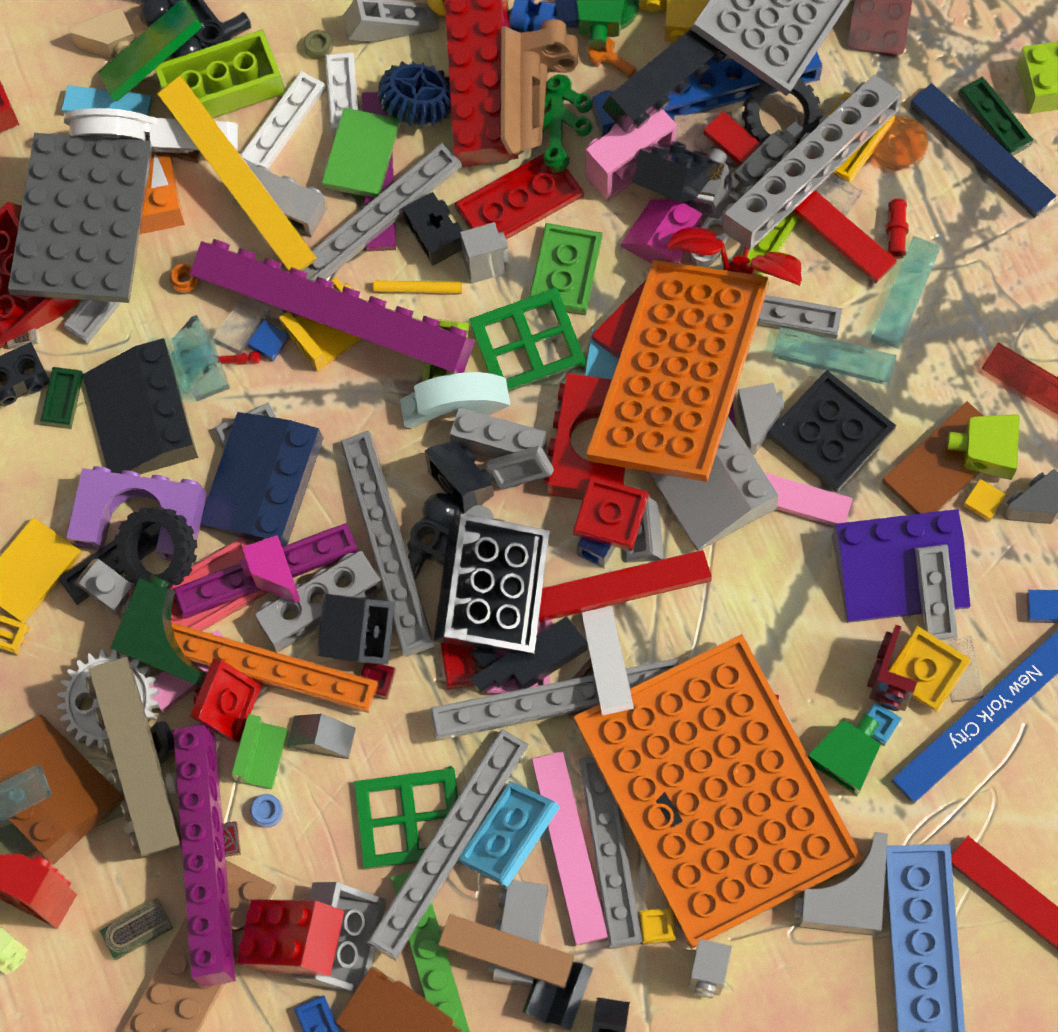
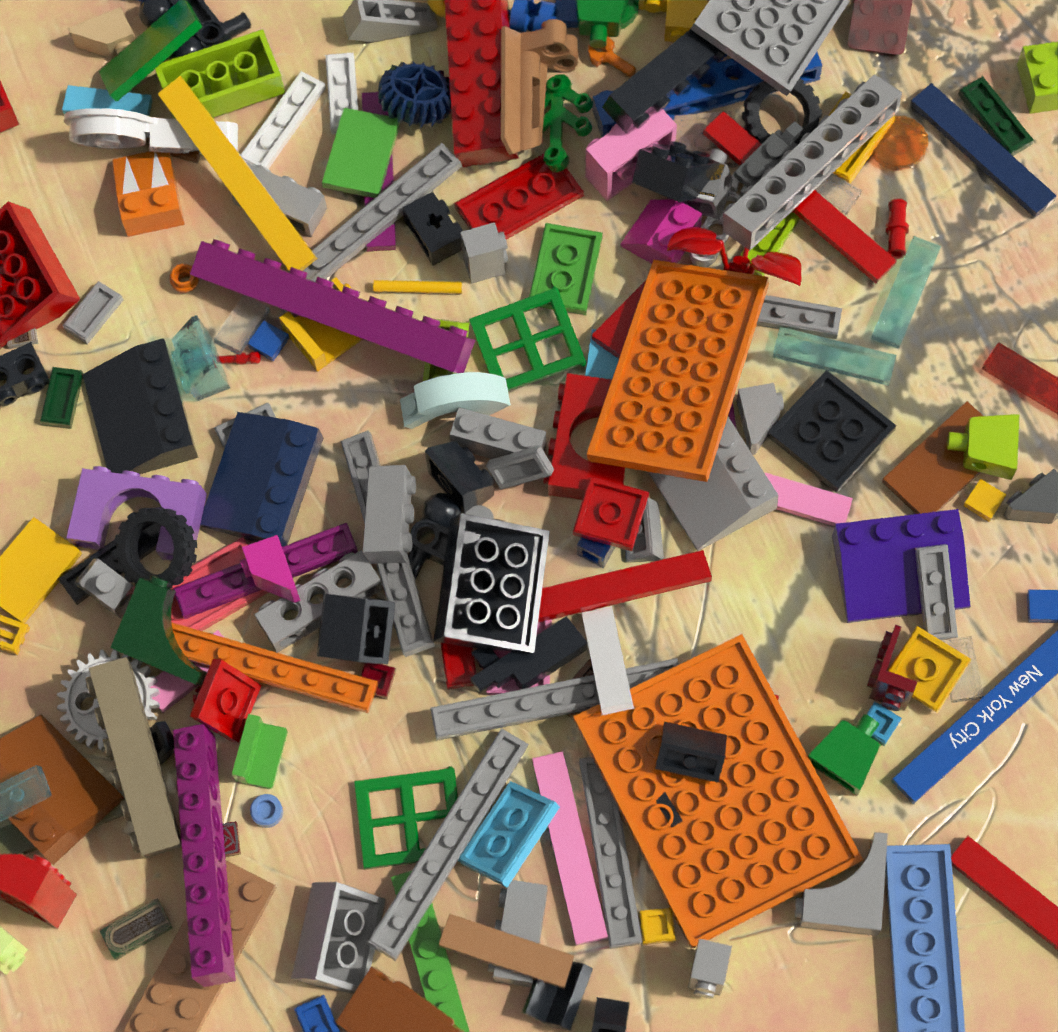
(81, 218): dark grey plate -> none
(290, 937): red brick -> none
(318, 44): olive tile -> none
(321, 735): slope -> none
(388, 514): none -> light grey brick
(691, 752): none -> black panel

